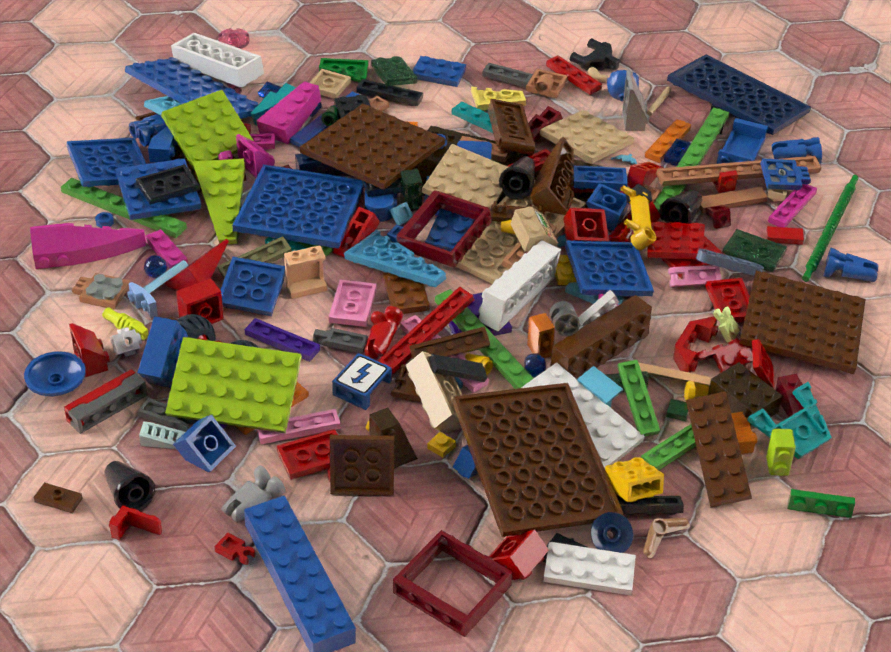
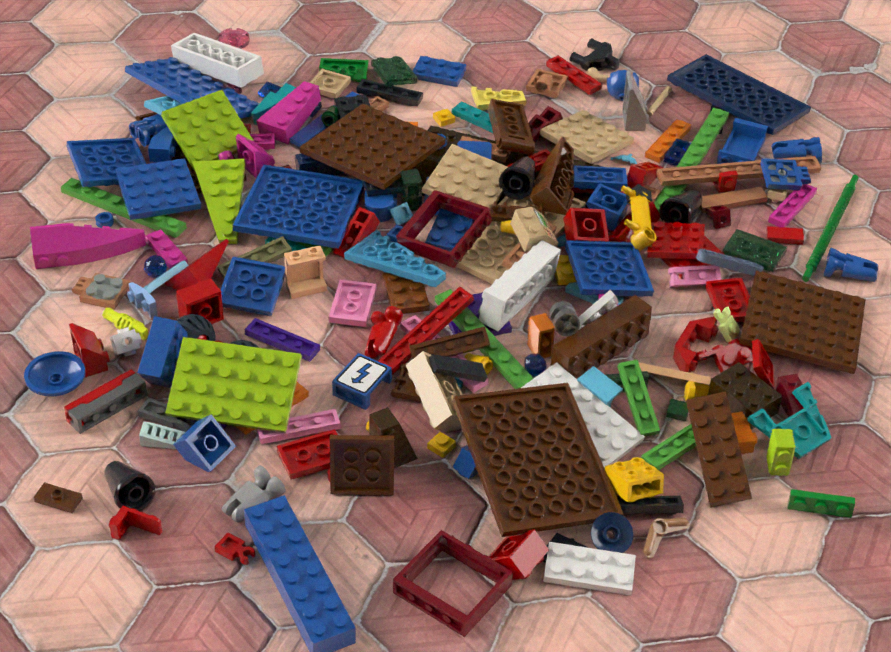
(167, 184): black tile -> none
(341, 340): dark grey hinge -> none
(444, 117): none -> yellow plate
(506, 75): dark grey plate -> none

